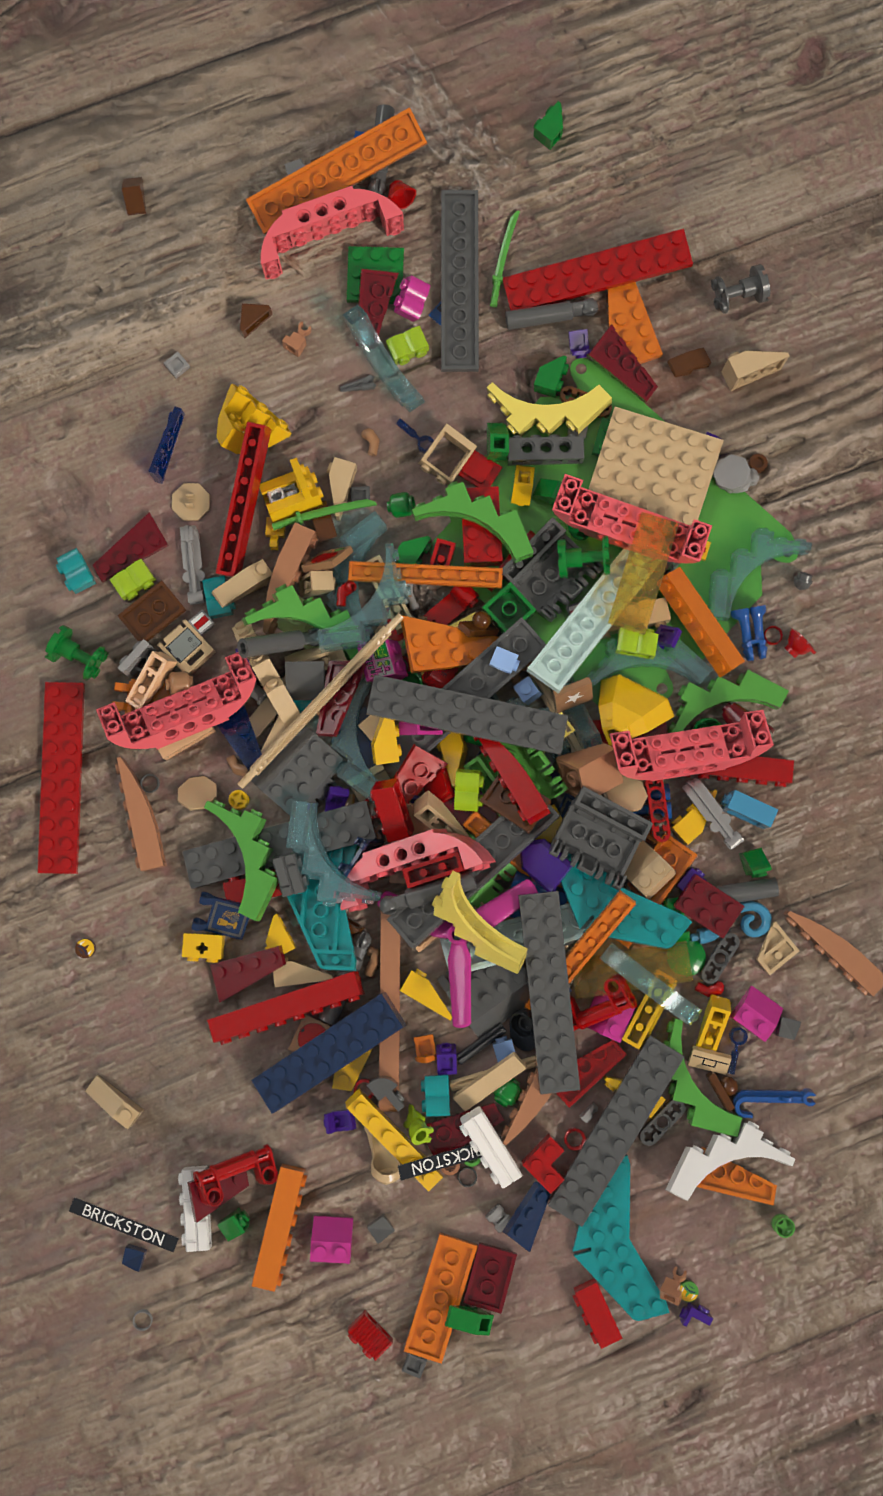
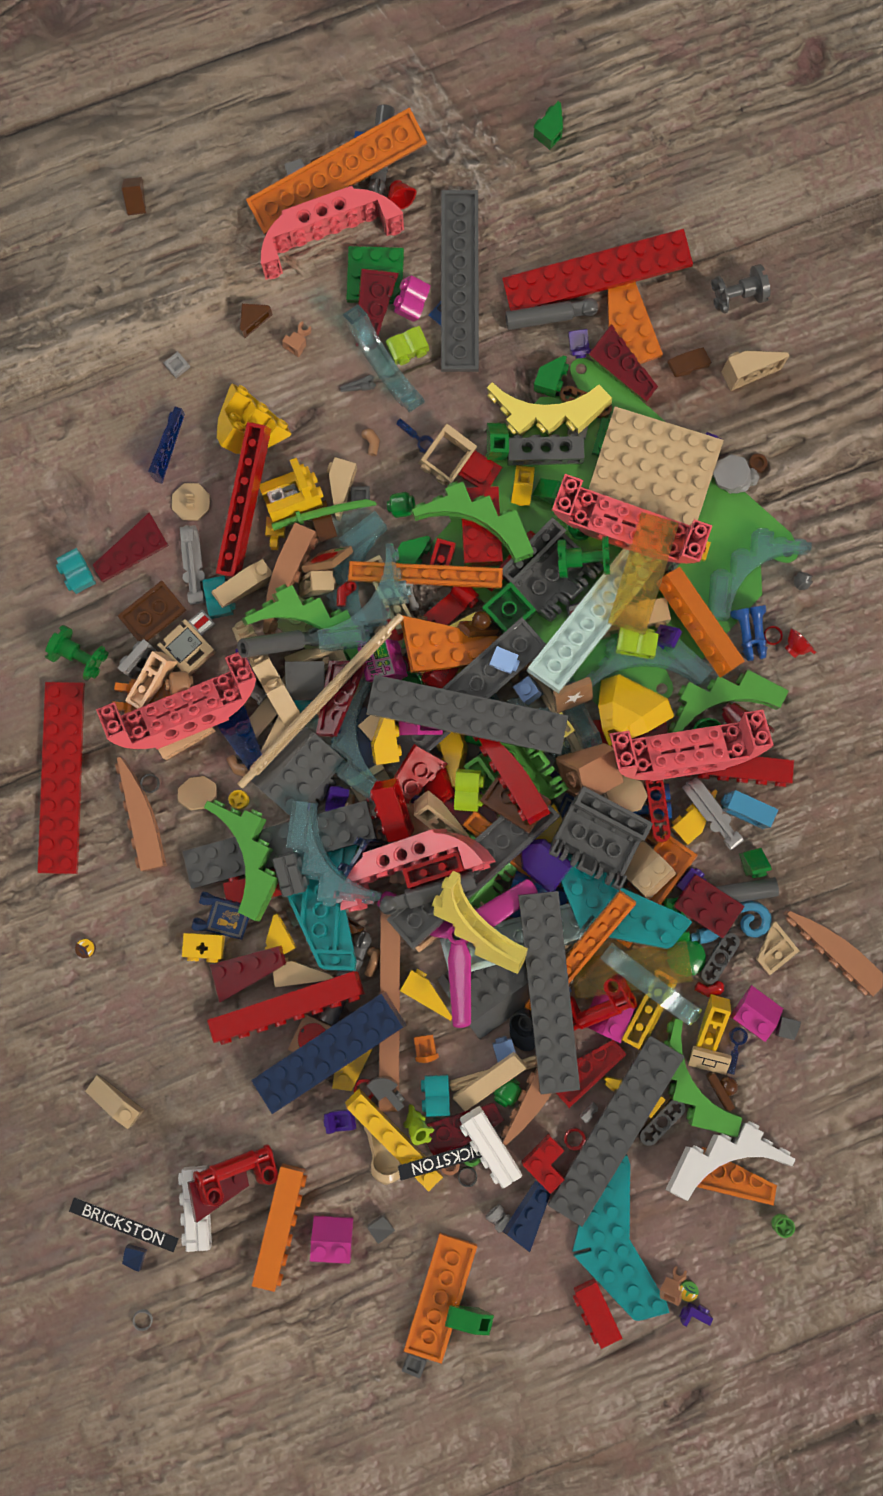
(132, 580): lime brick -> none
(234, 1224): green slope -> none
(369, 1335): red brick -> none
(446, 1059): dark purple bracket -> none
(481, 1043): black axle -> none
(490, 1277): dark red plate -> none
(498, 278): bright green sword -> none
(771, 1096): blue piece -> none

